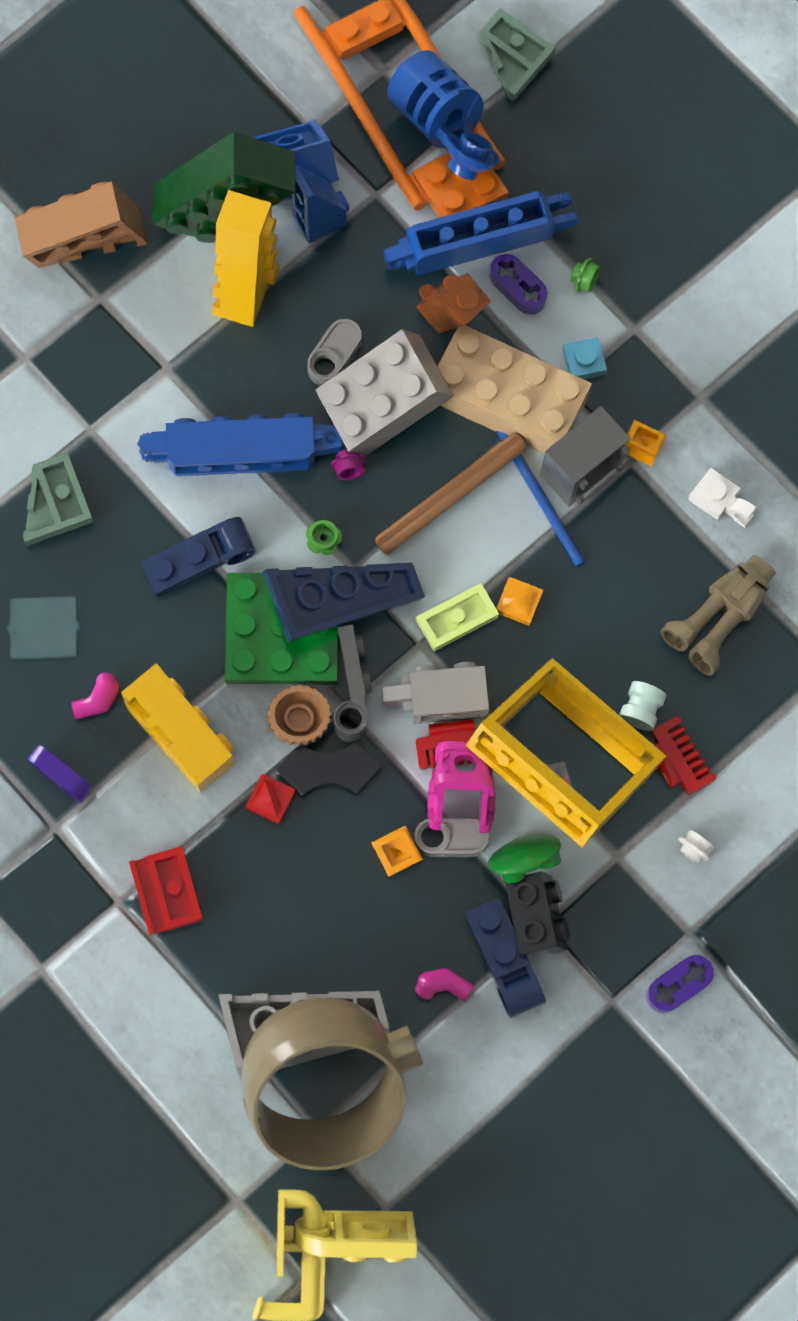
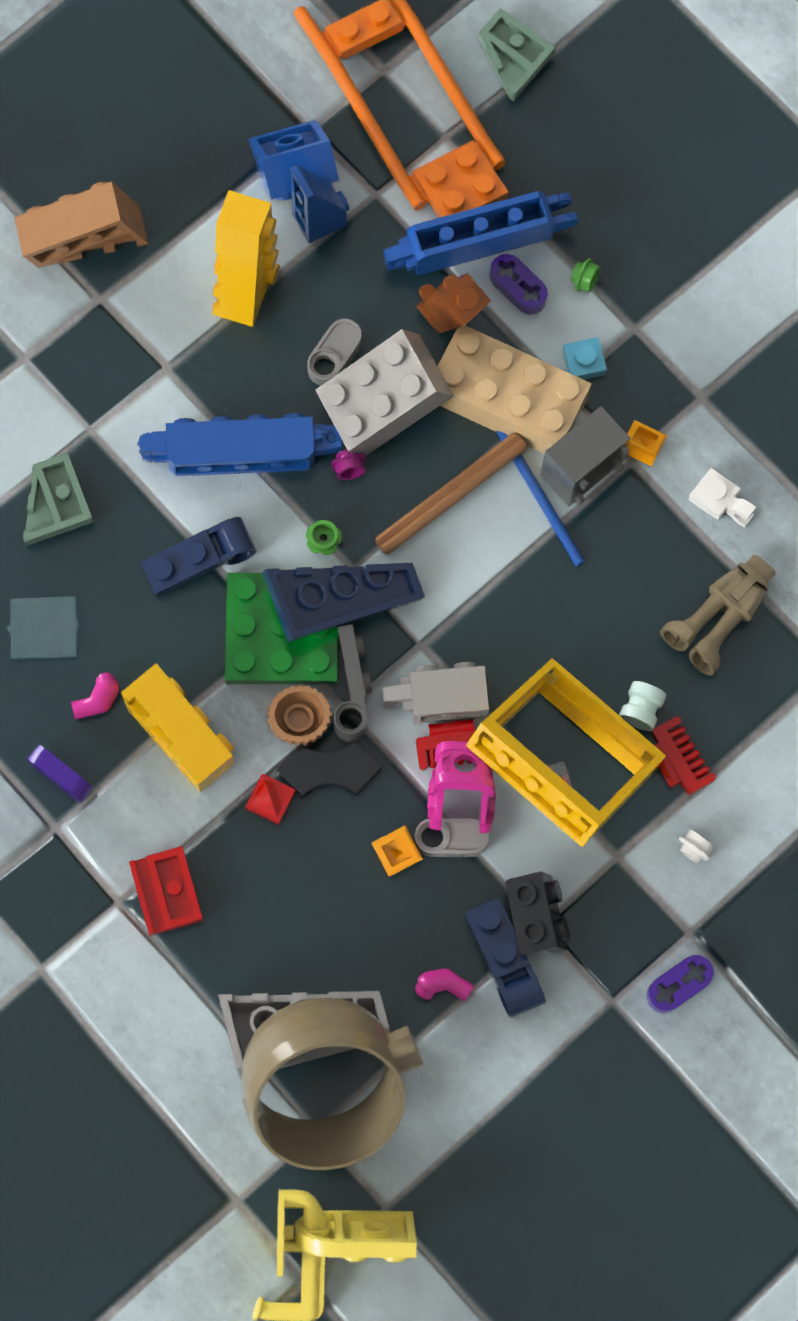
(194, 194): dark green brick -> none
(443, 111): blue cylinder -> none
(457, 617): yellowish green plate -> none
(519, 601): light orange tile -> none
(525, 855): green dish -> none

